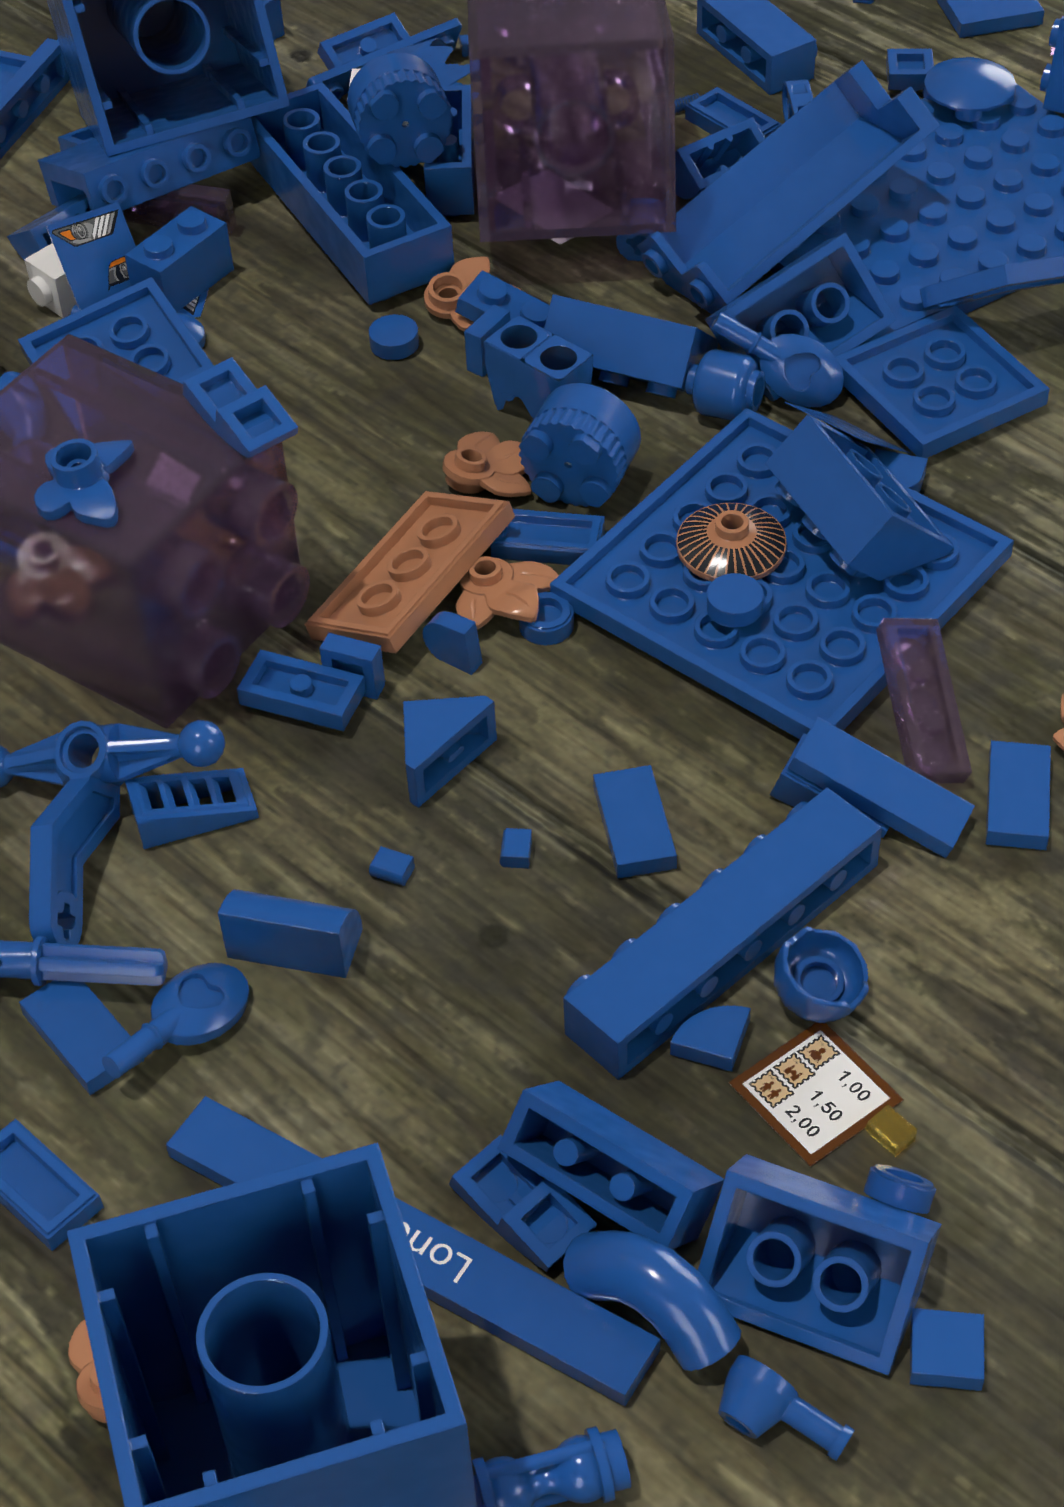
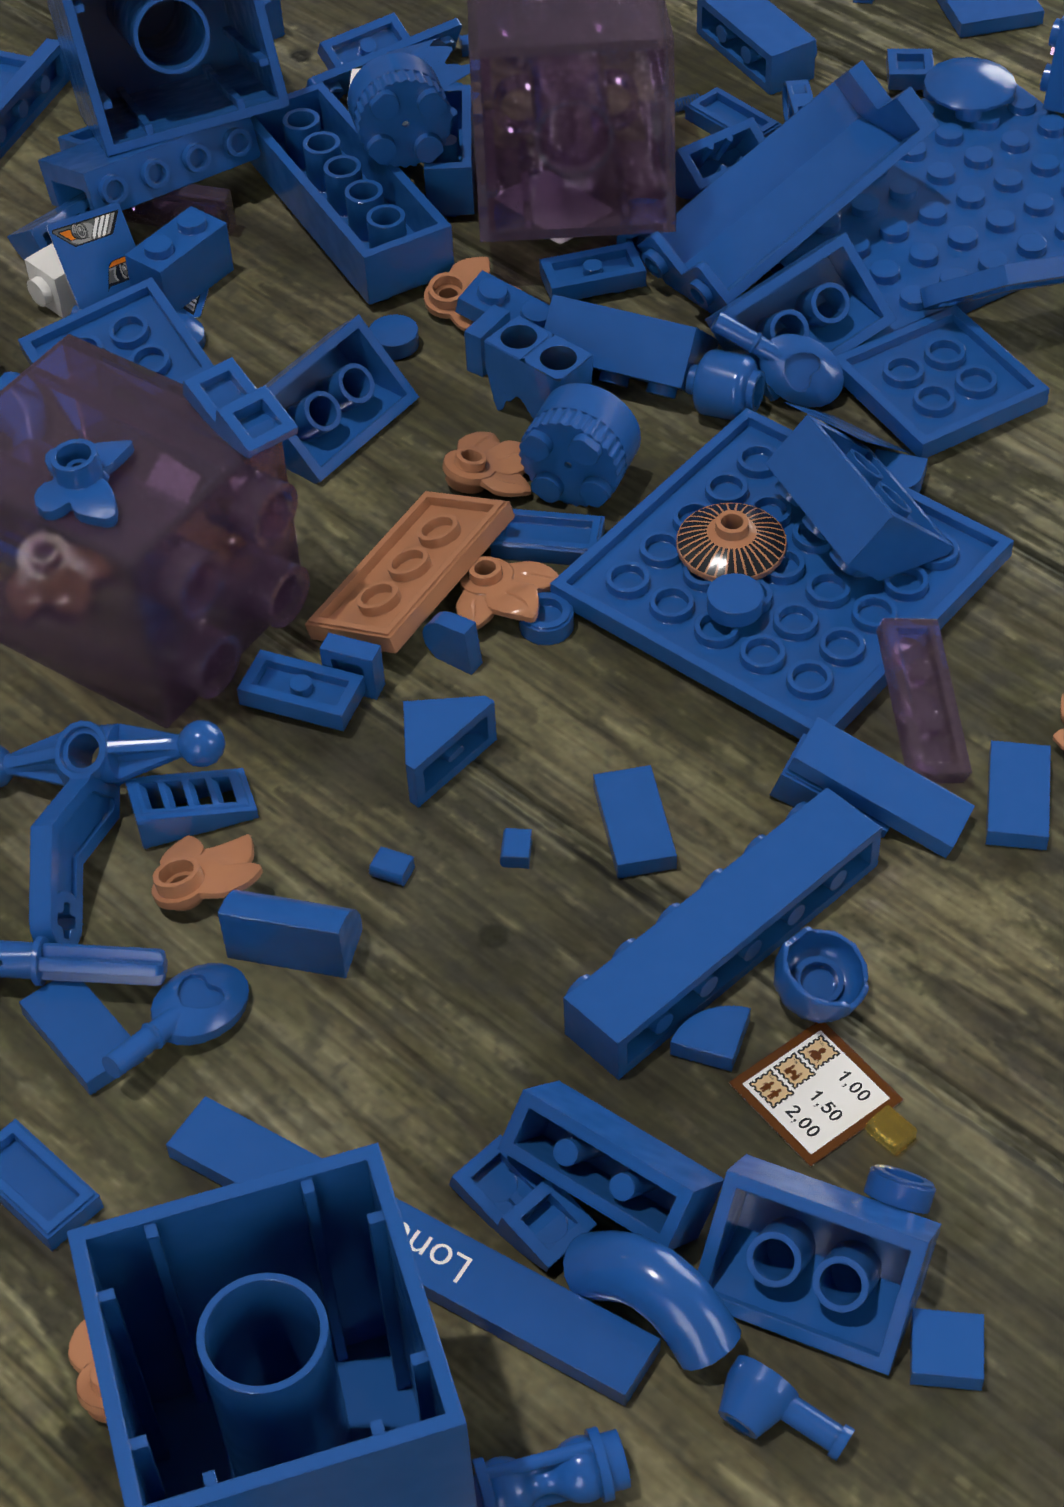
(195, 873): none -> nougat plate
(338, 398): none -> blue slope
(593, 272): none -> blue plate

